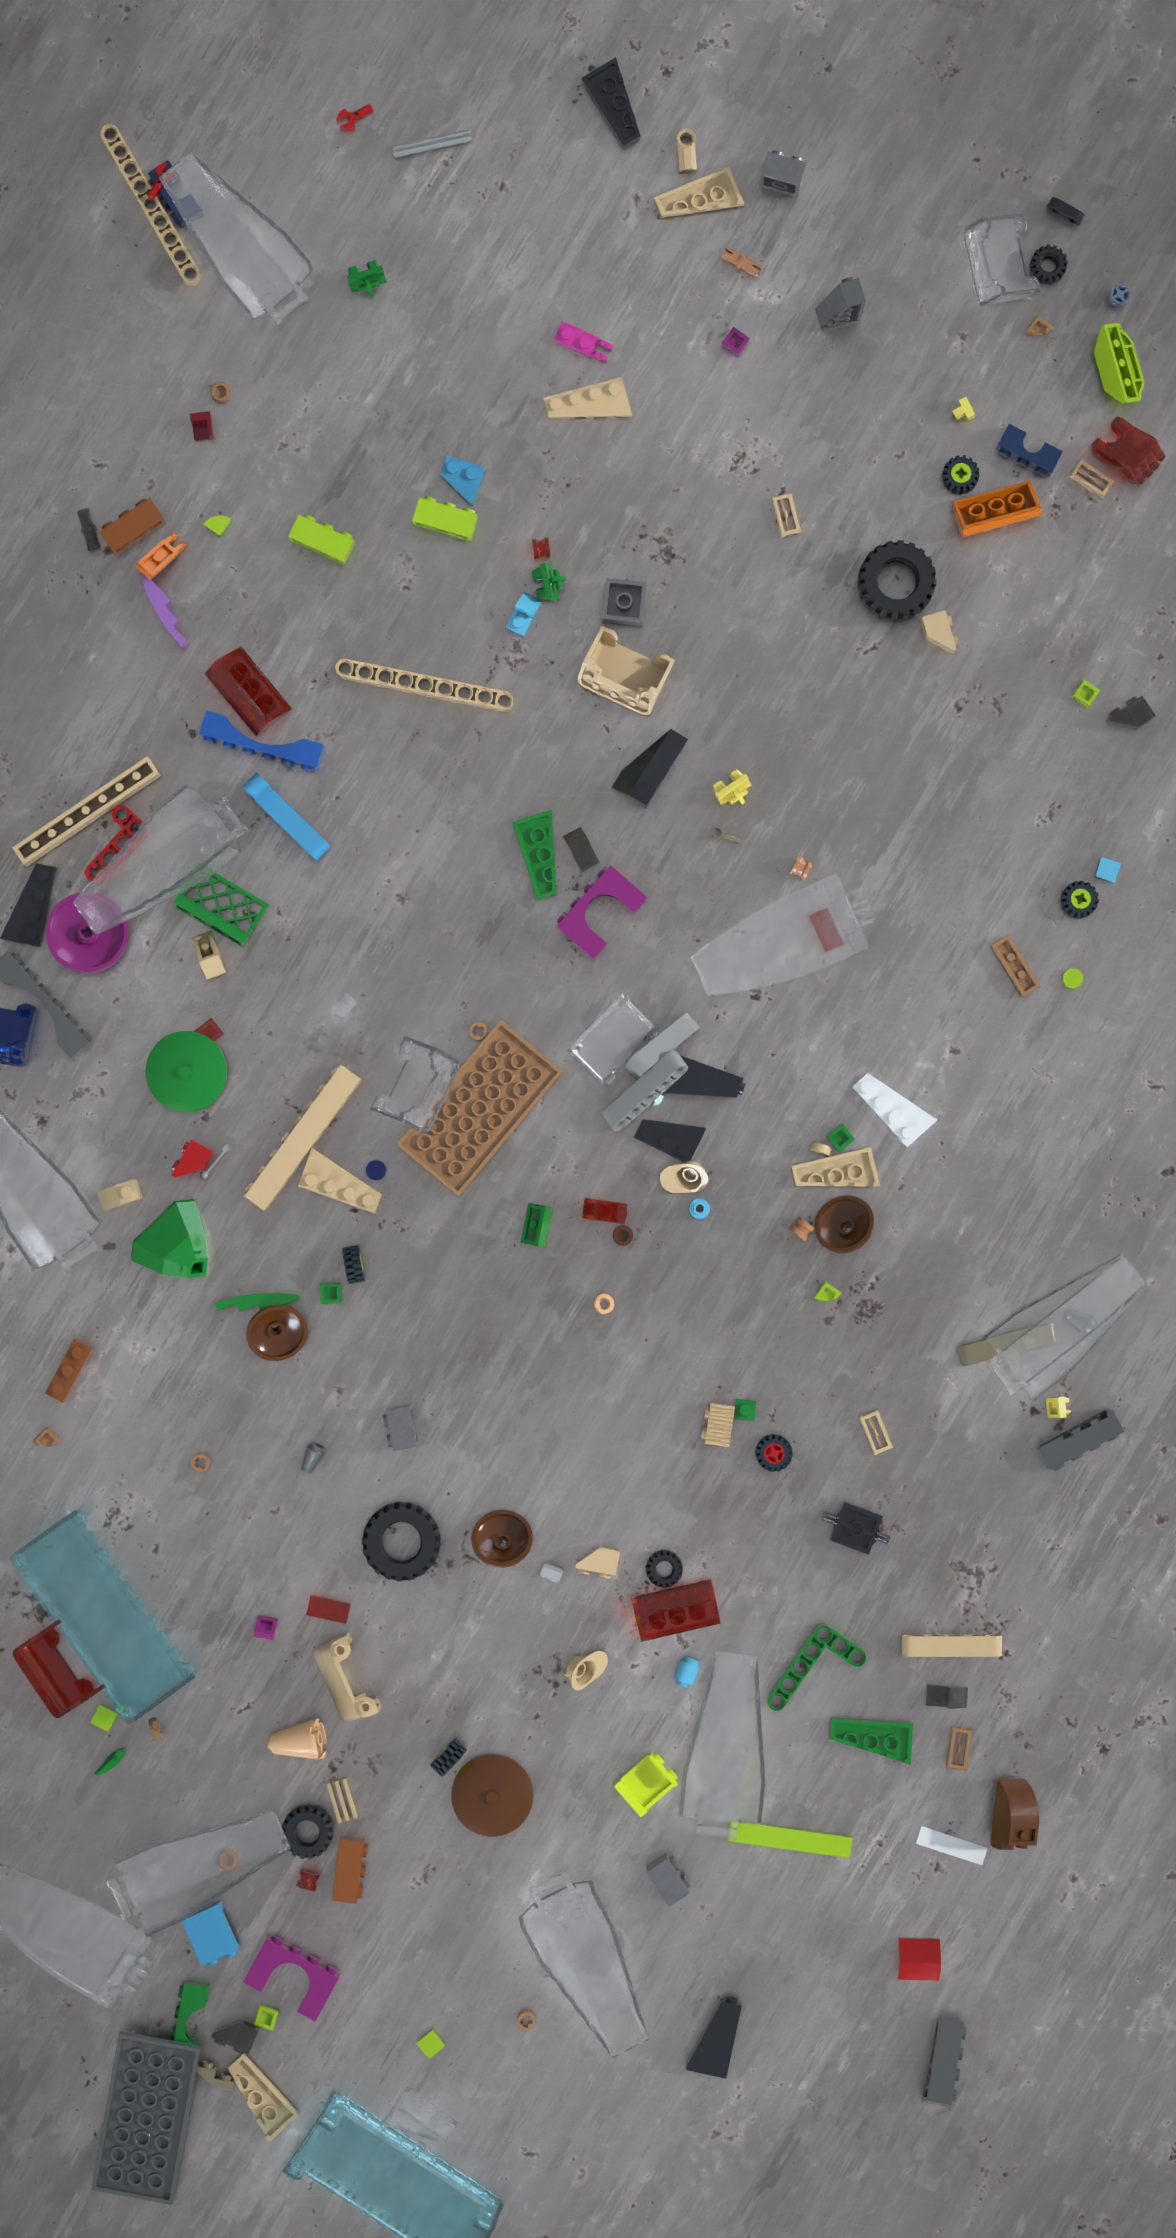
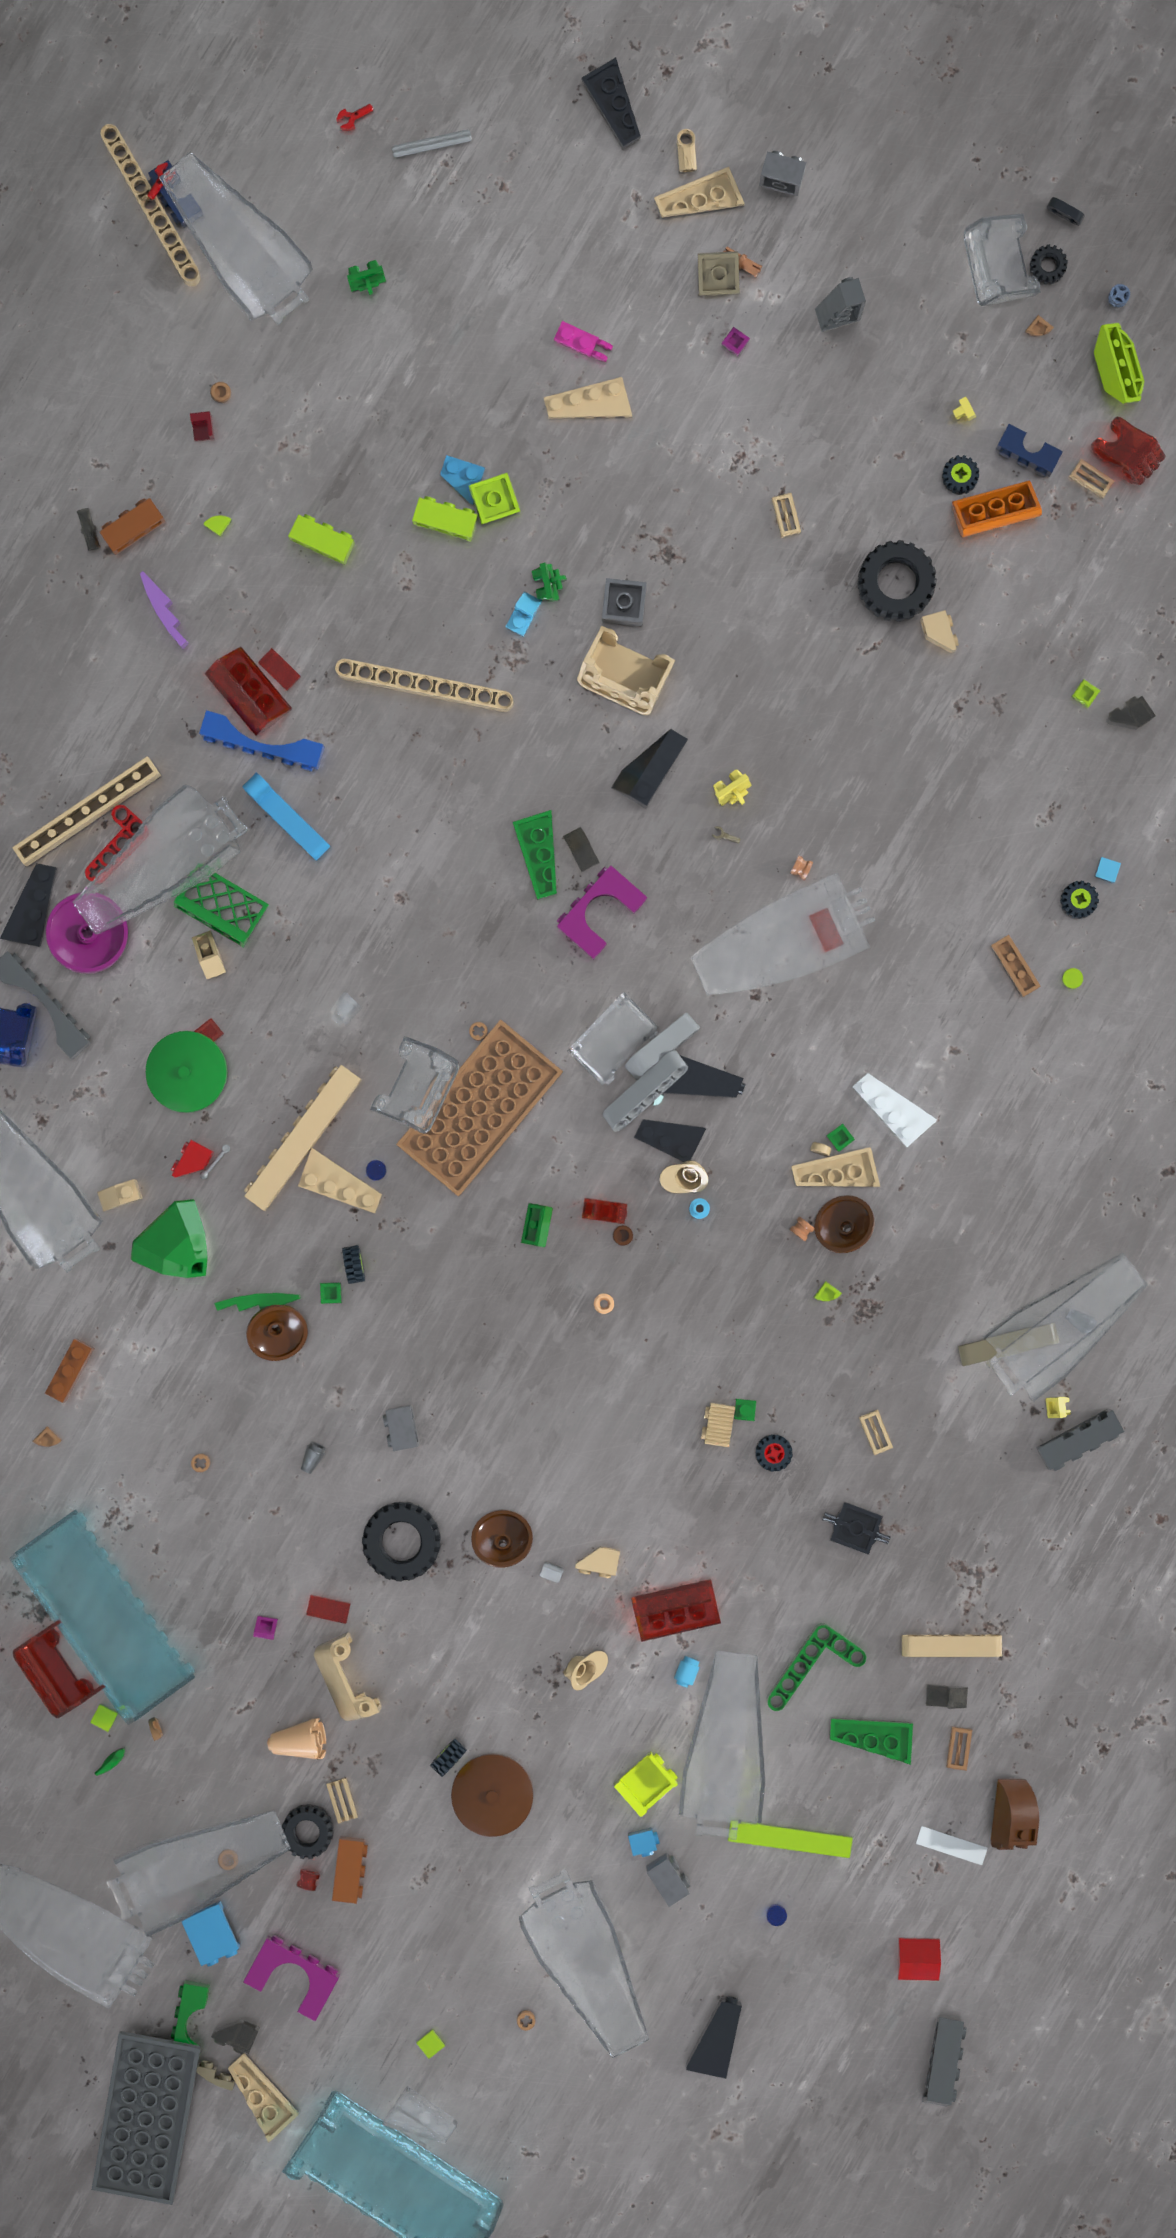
(159, 556): orange hinge -> none
(266, 2017): lime tile -> none
(279, 669): none -> clear red tile
(494, 498): none -> lime plate
(541, 548): clear red wheel -> none
(643, 1842): none -> dark azure brick
(658, 1580): black tyre -> none
(718, 273): none -> dark tan plate
(776, 1915): none -> clear blue tile

